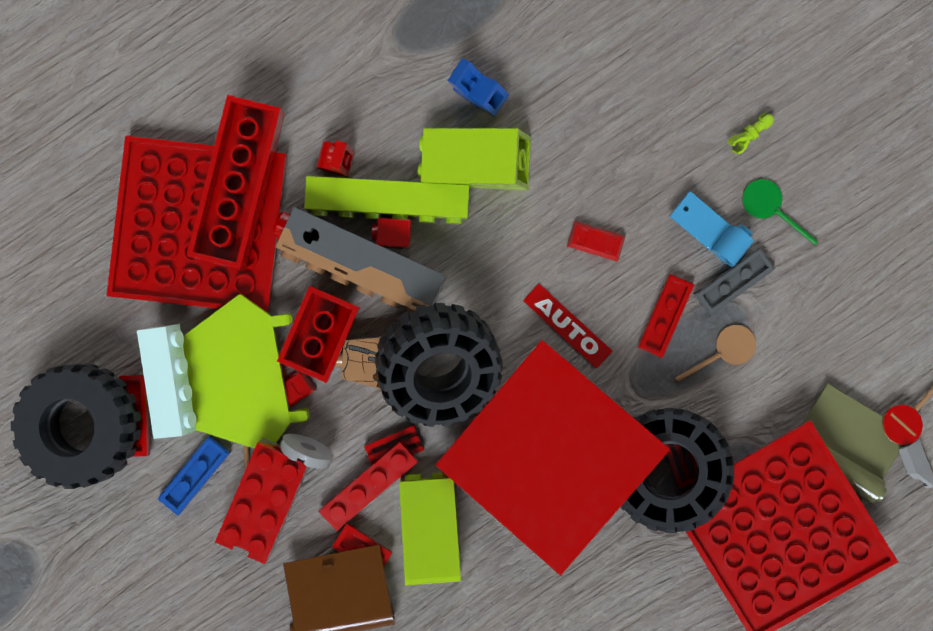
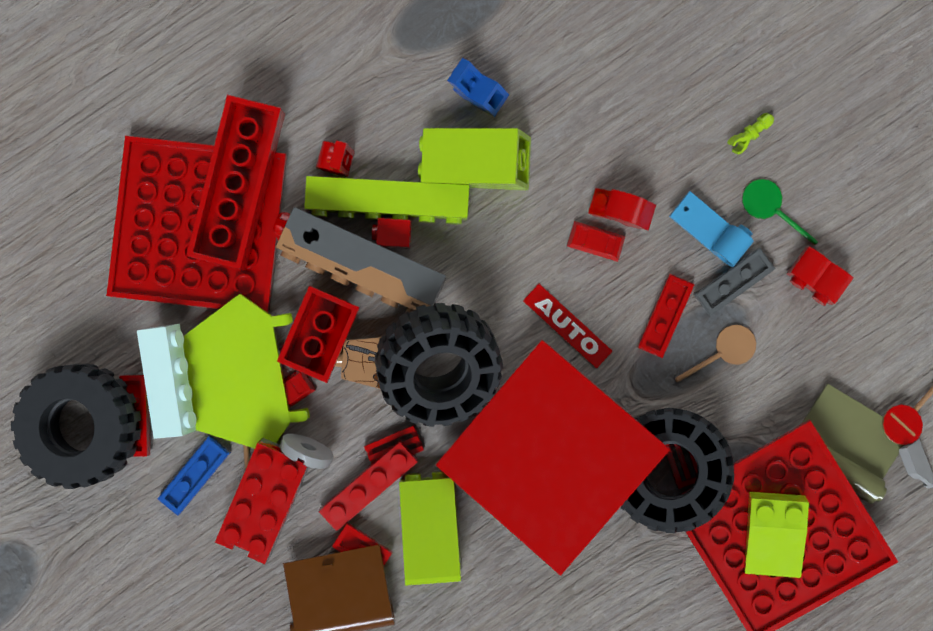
(623, 208): none -> red brick
(776, 534): none -> lime slope
(819, 276): none -> red brick

